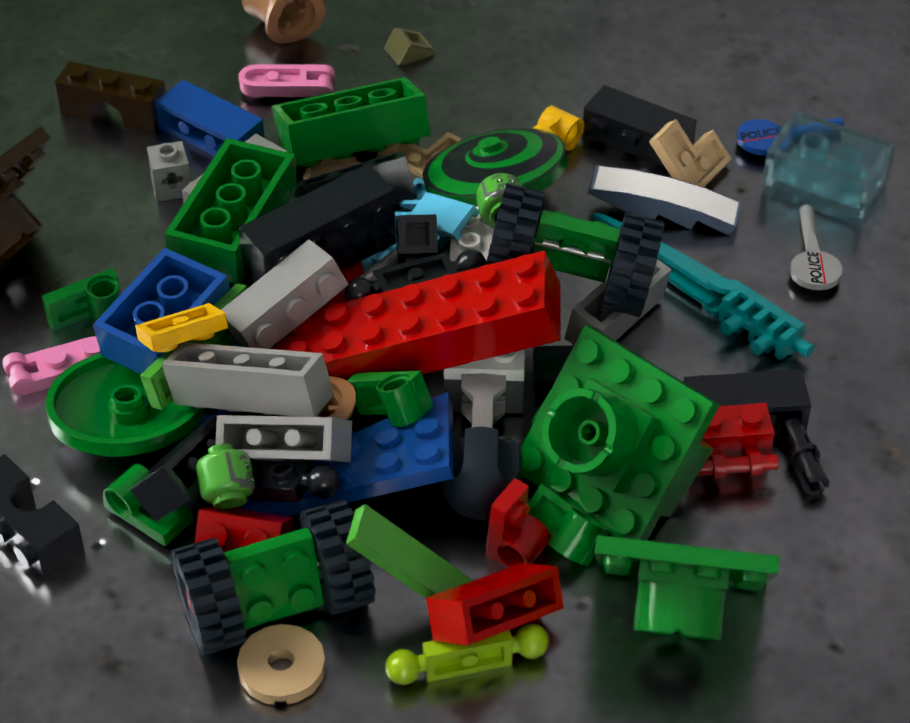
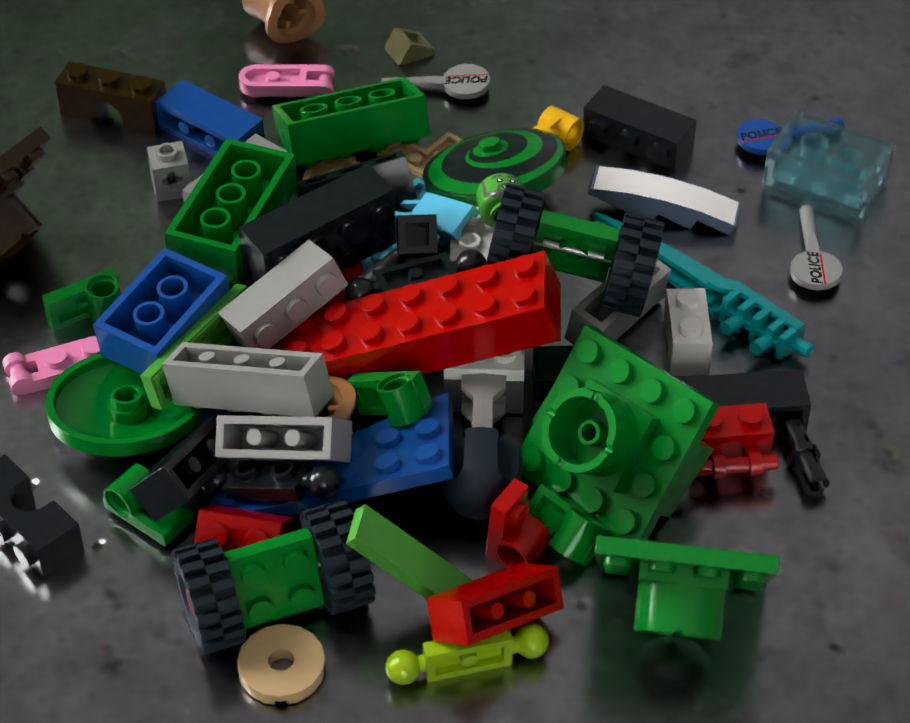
(191, 324): yellow plate -> none
(225, 477): bright green head -> none
(460, 81): none -> light grey piece
(687, 332): none -> white brick
(690, 162): tan tile -> none

